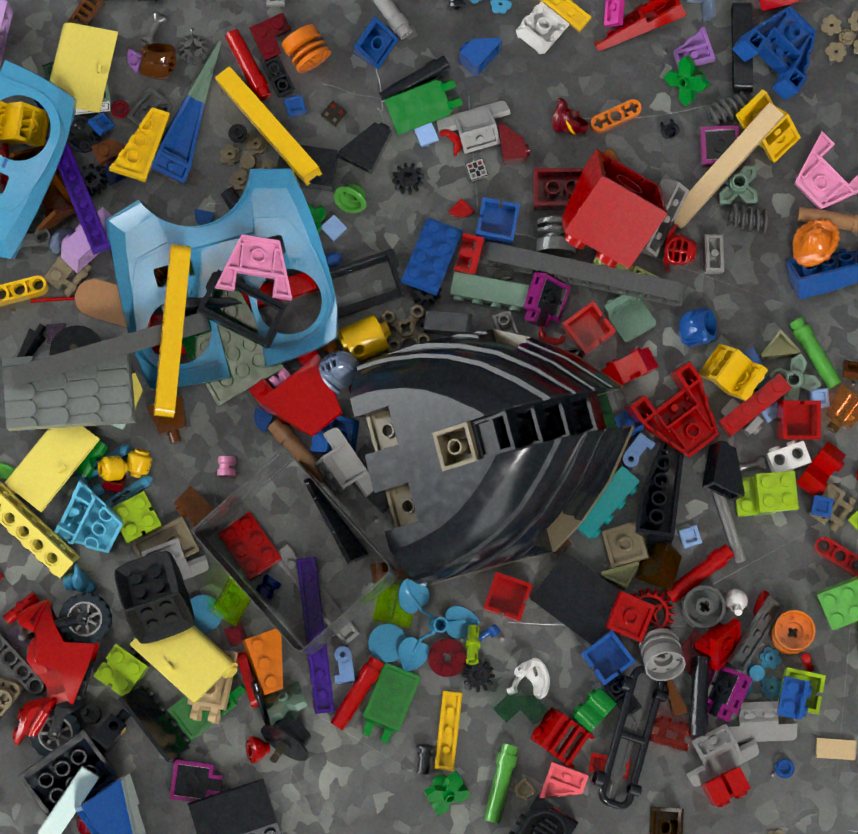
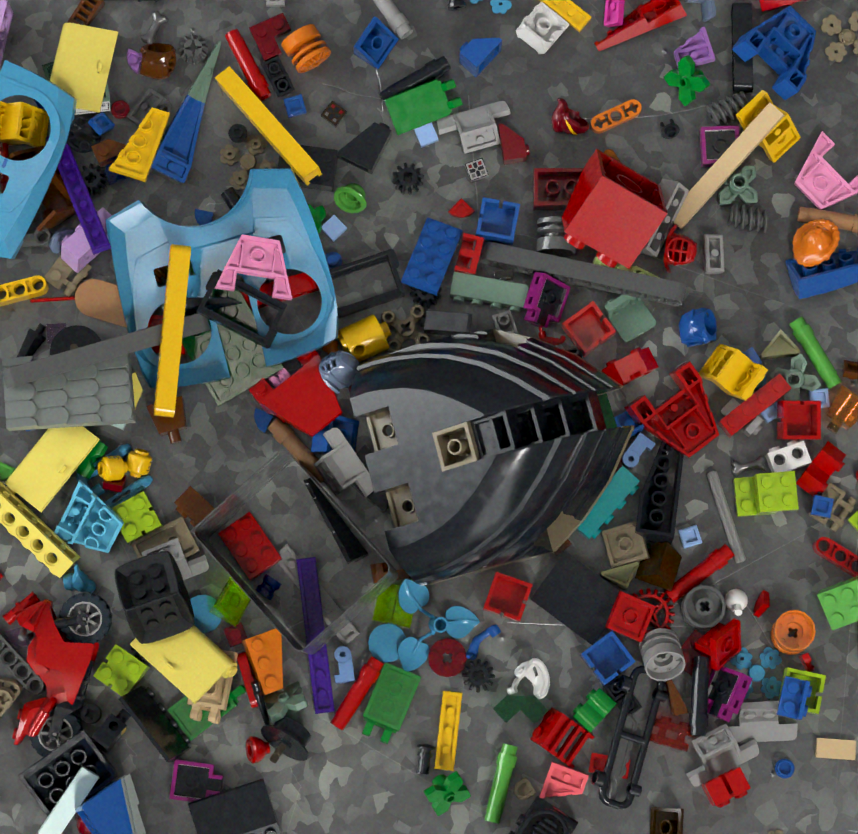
(227, 466): bright pink wheel -> none
(454, 138): red piece -> none
(472, 644): lime pin -> none
(723, 471): black slope -> none
(755, 633): dark grey tile -> none

